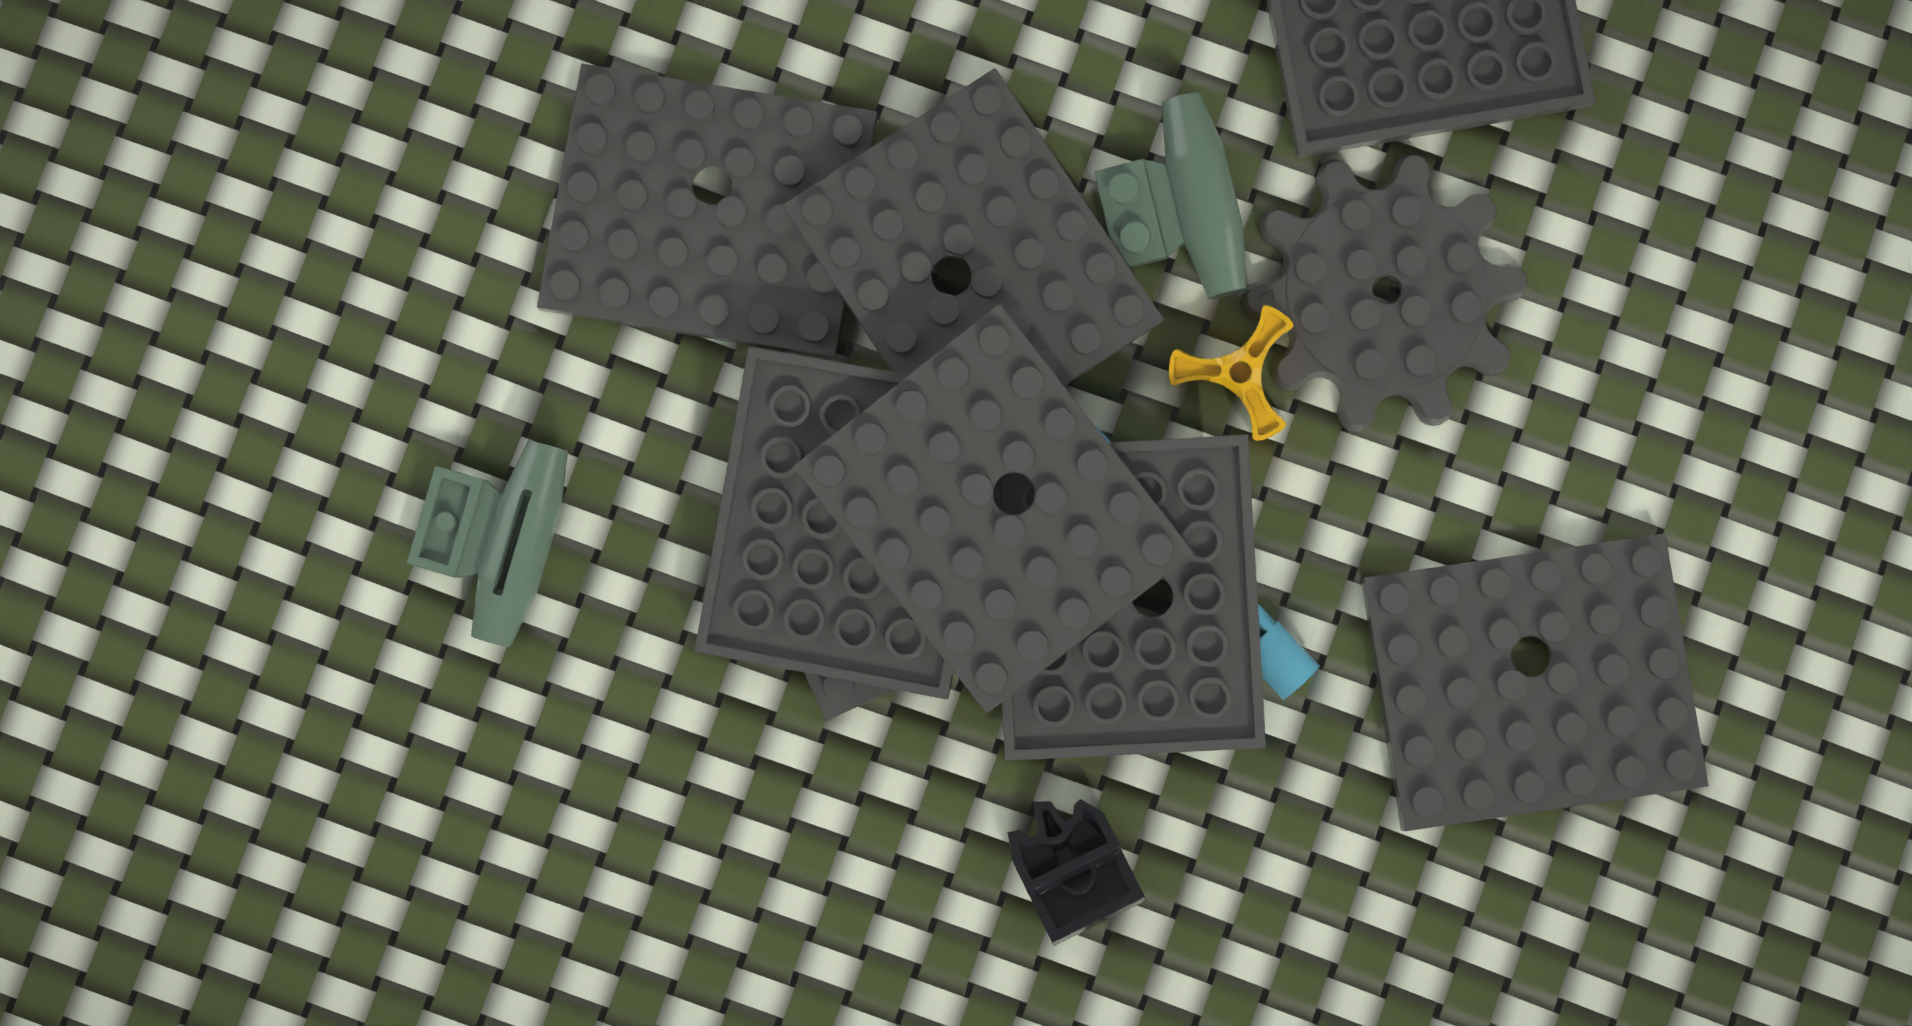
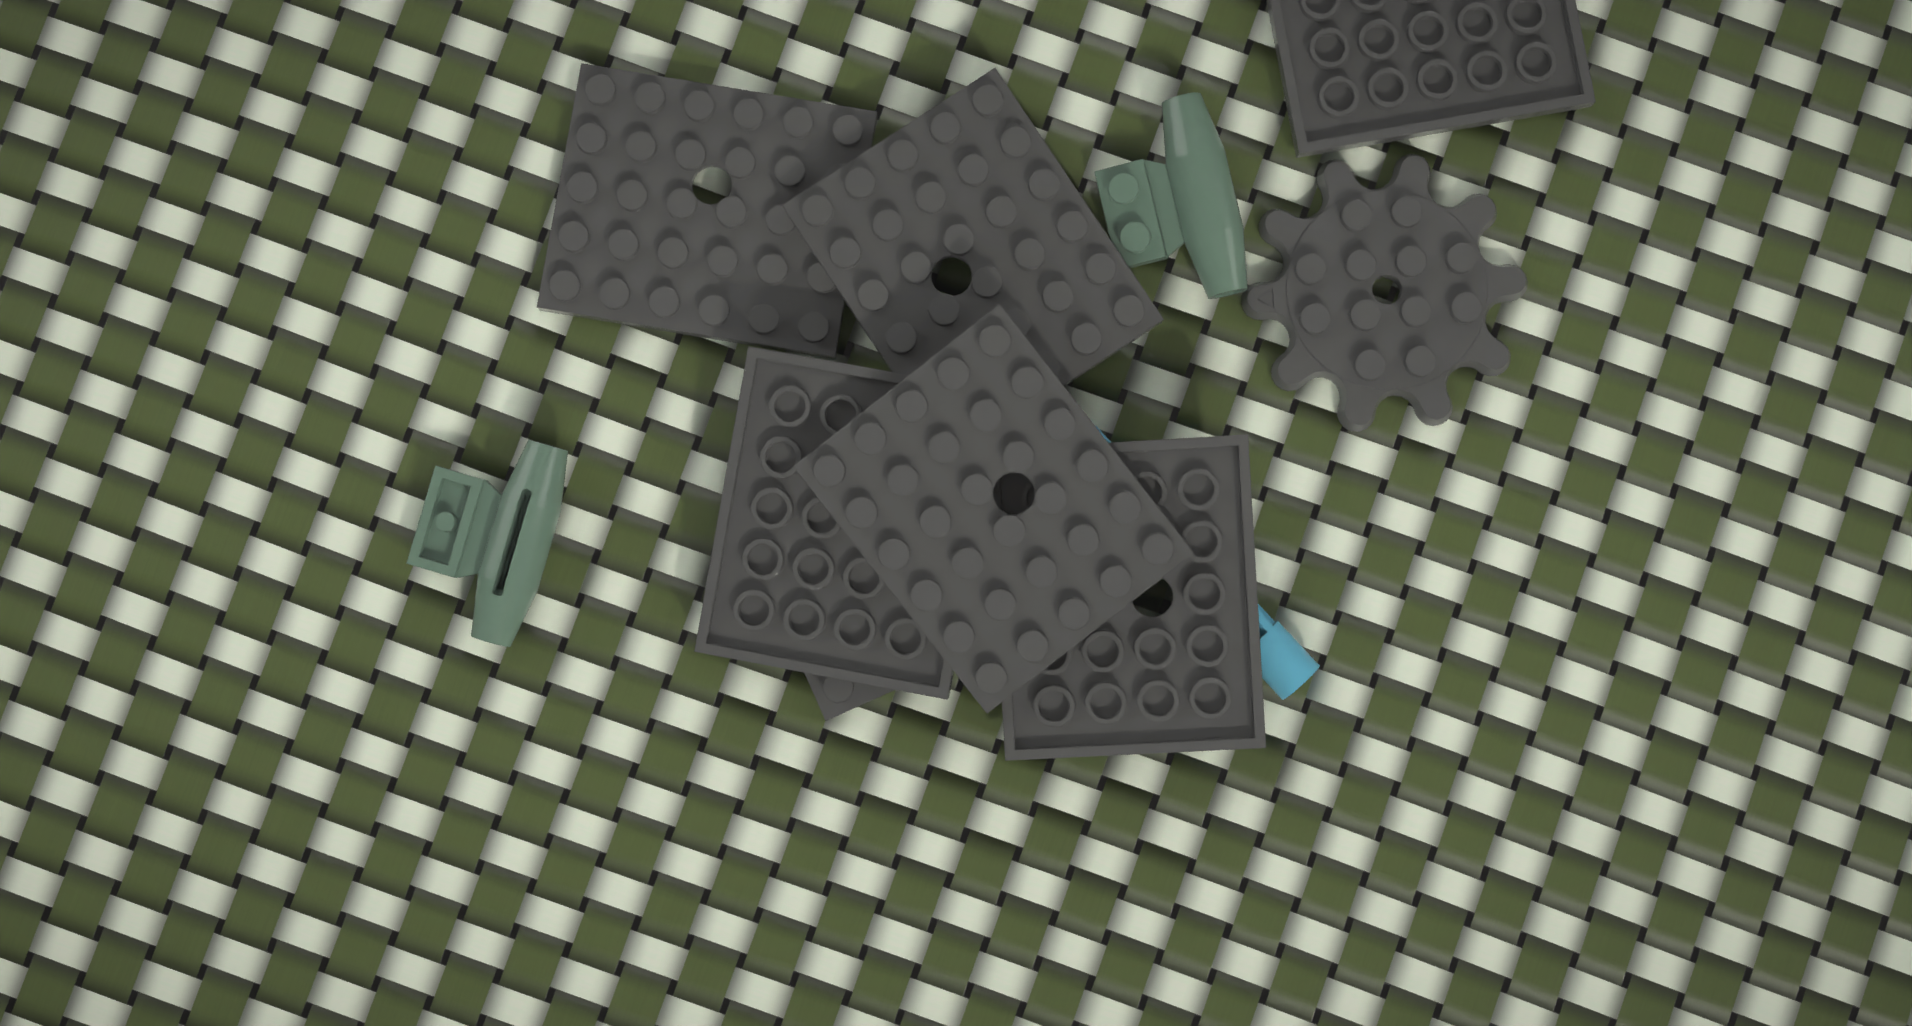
(1073, 870): black plate -> none
(1240, 371): yellow piece -> none
(1592, 728): dark grey plate -> none

